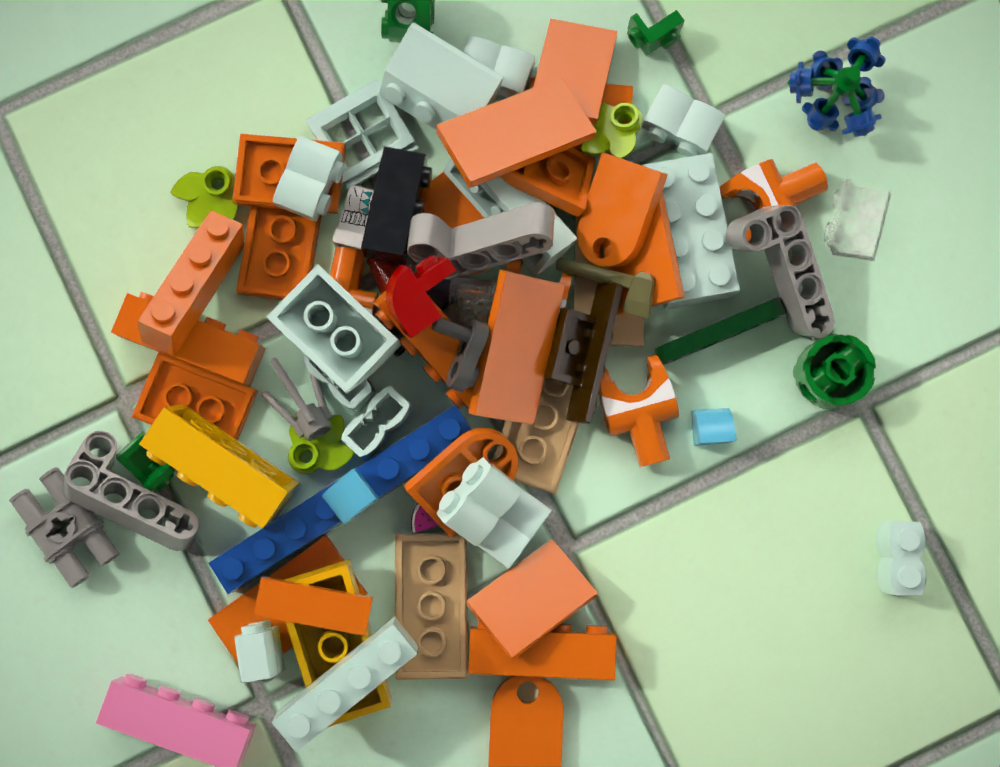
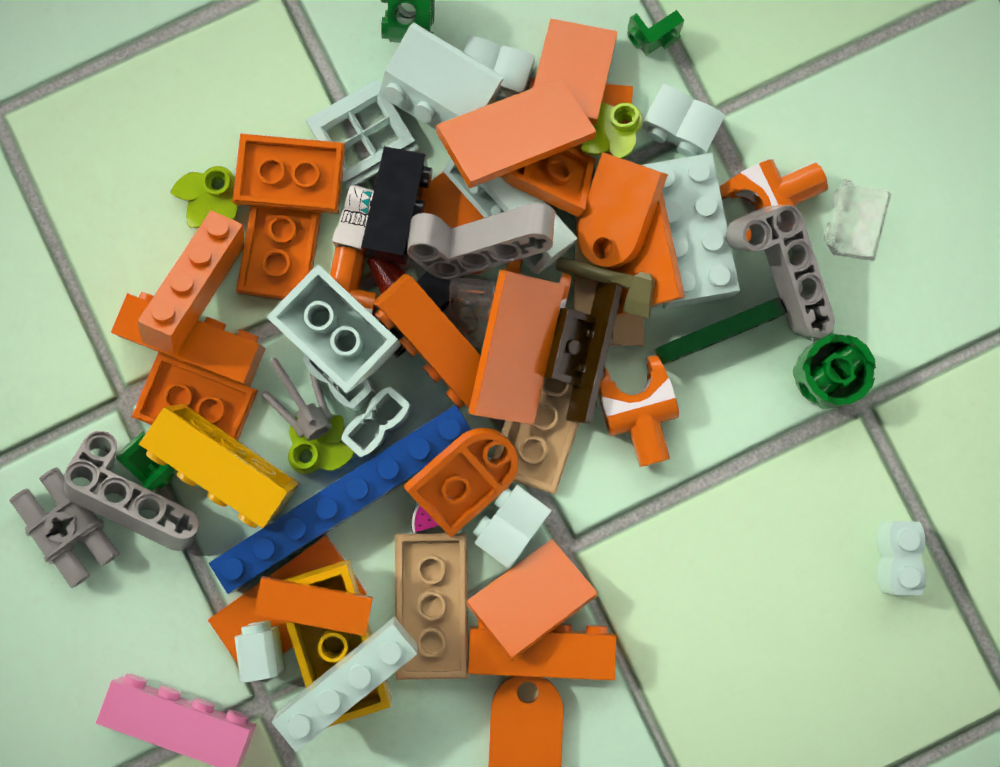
(308, 179): light aqua brick -> none
(350, 496): medium azure brick -> none
(408, 297): red brick -> none
(472, 340): dark grey piece -> none
(478, 501): light aqua brick -> none
(713, 426): medium azure brick -> none
(845, 82): blue plant -> none

